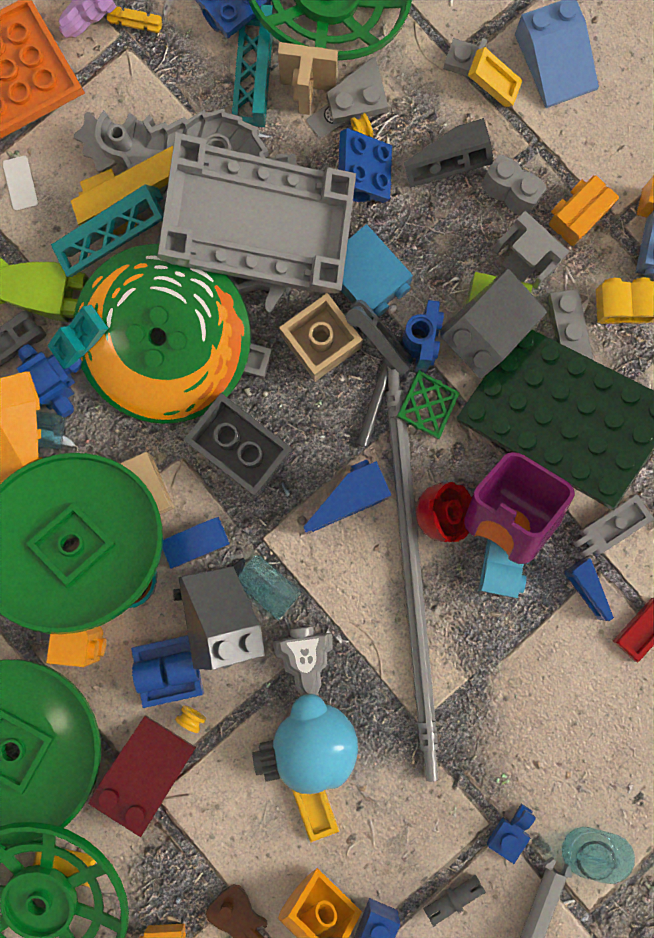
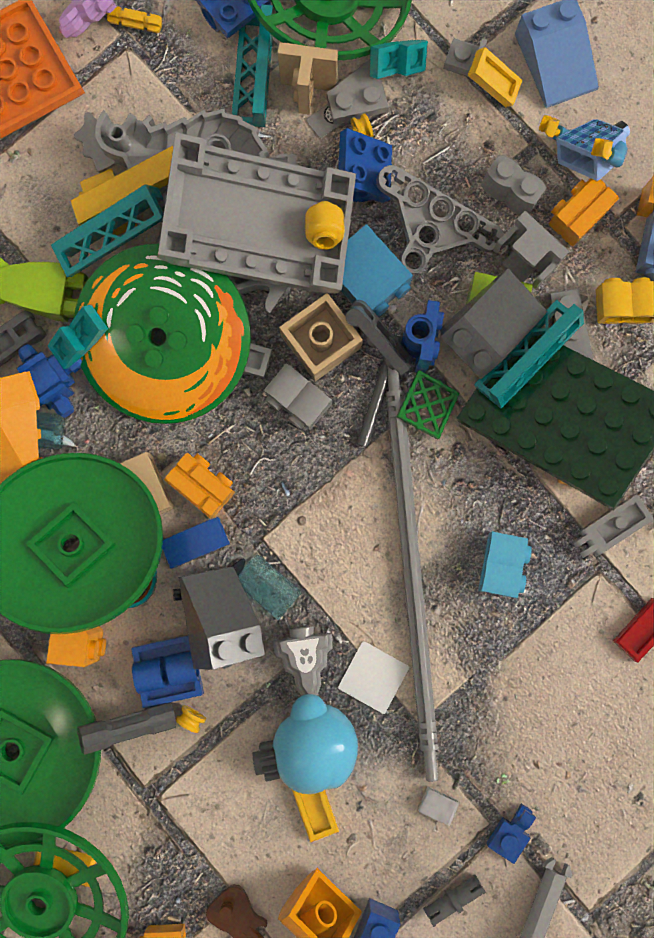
(20, 182): white sticker -> none
(103, 734): none -> dark grey axle
(142, 776): dark red slope -> none
(200, 485): none -> light orange brick
(239, 445): dark grey brick -> none
(297, 397): none -> light grey brick
(324, 225): none -> yellow head
(355, 493): blue slope -> none
(373, 677): none -> white sticker
(398, 58): none -> teal slope
(421, 214): none -> light grey beam
(438, 806): none -> flat silver piece
(442, 512): red cylinder -> none
(455, 152): dark grey slope -> none
(518, 506): magenta piece -> none
(533, 358): none -> teal fence
(586, 582): blue slope -> none
(590, 147): none -> torso
(598, 855): clear light blue piece -> none

